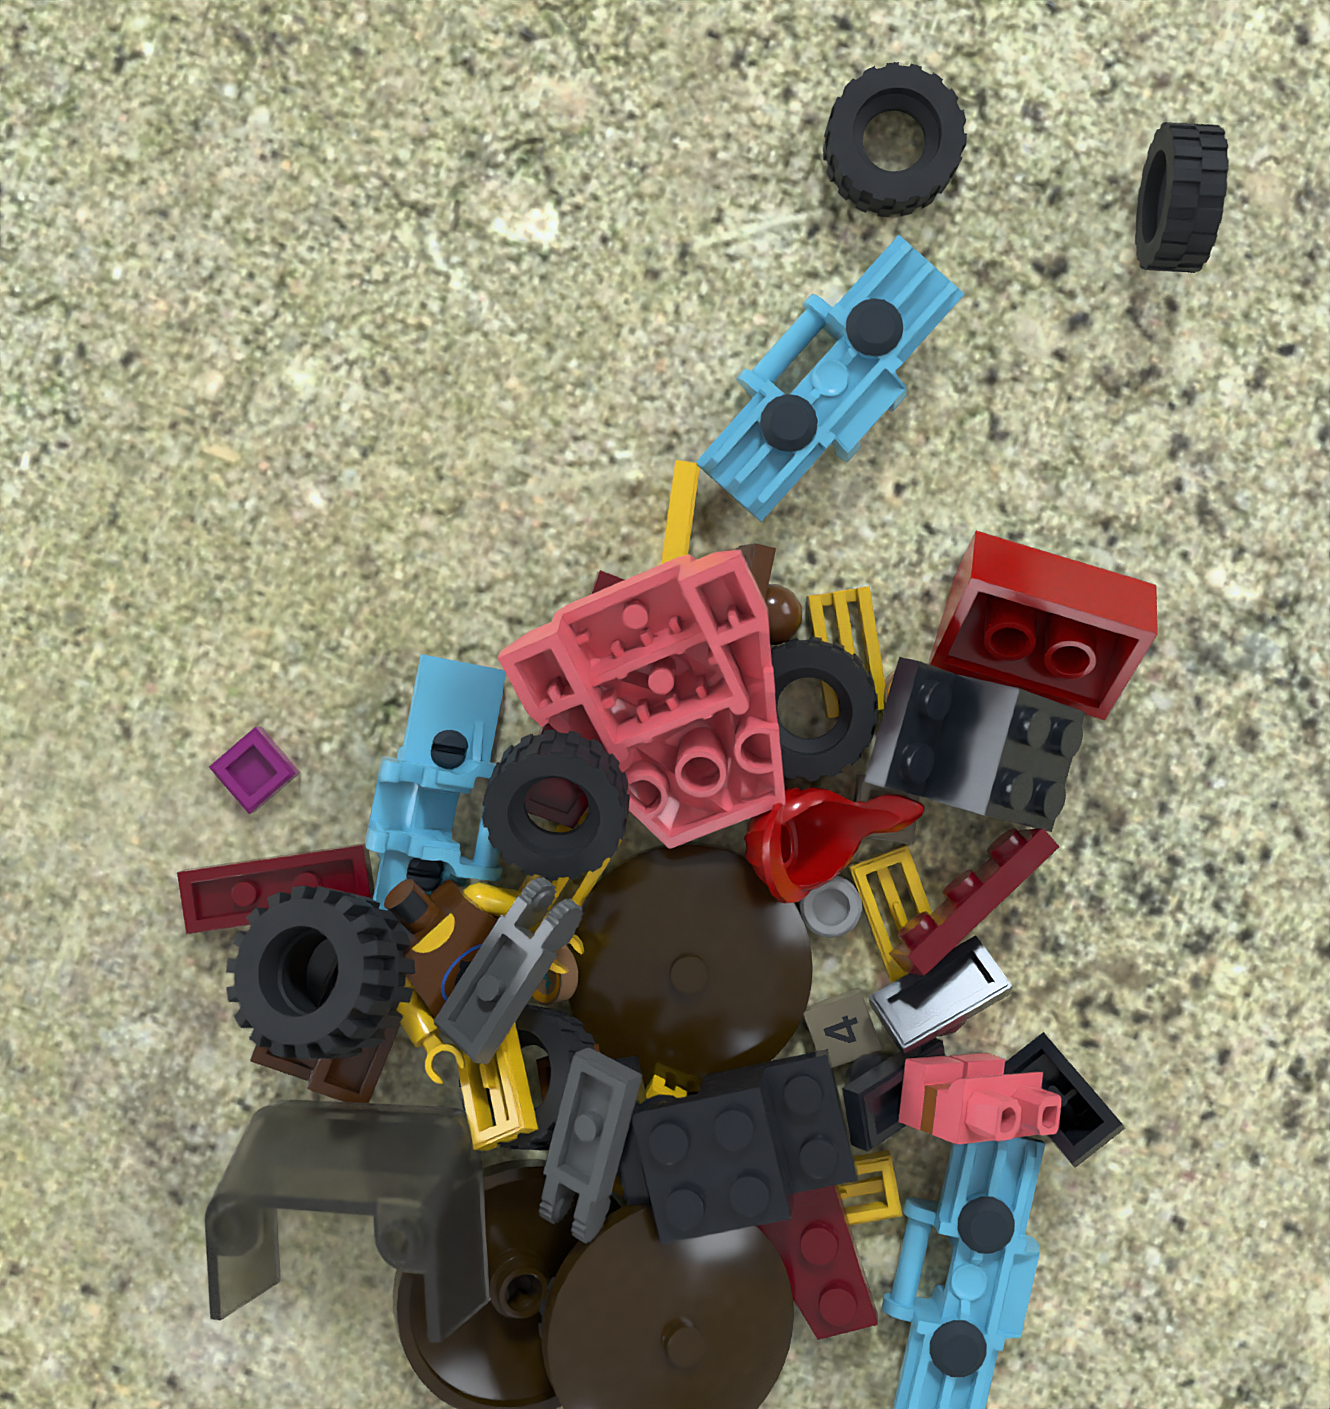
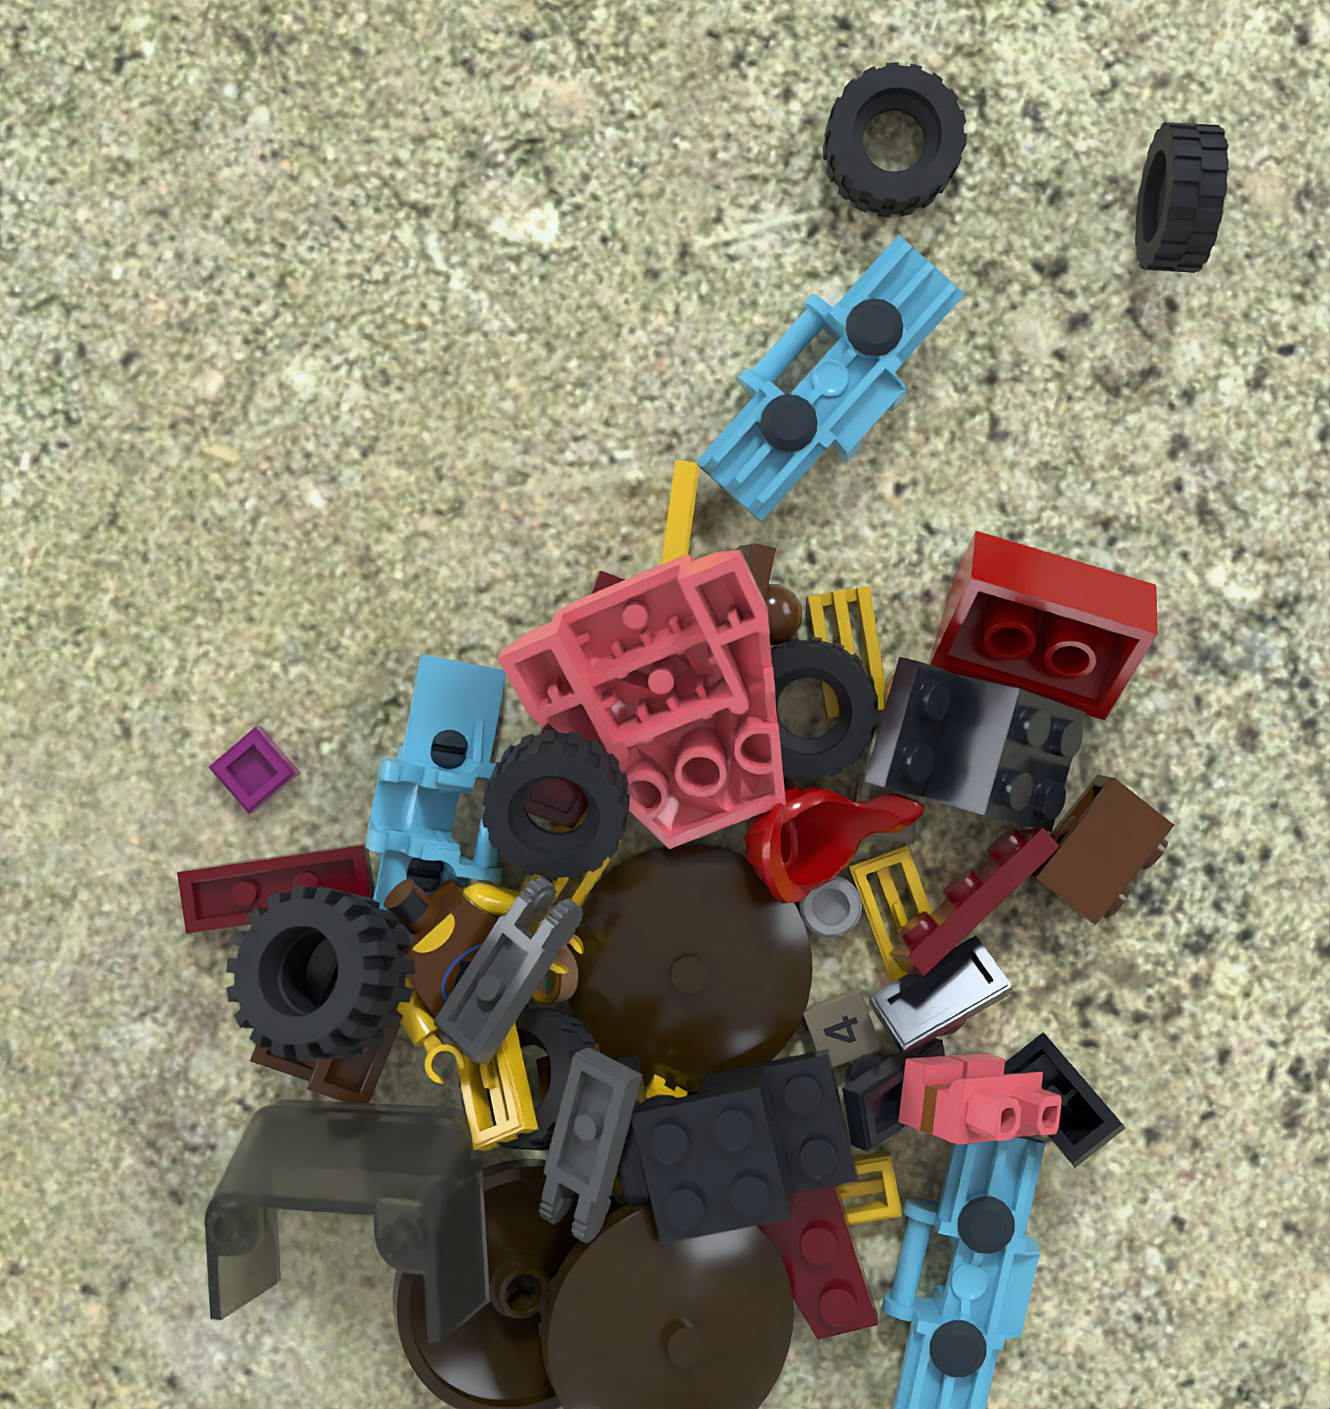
(1102, 848): none -> reddish brown brick

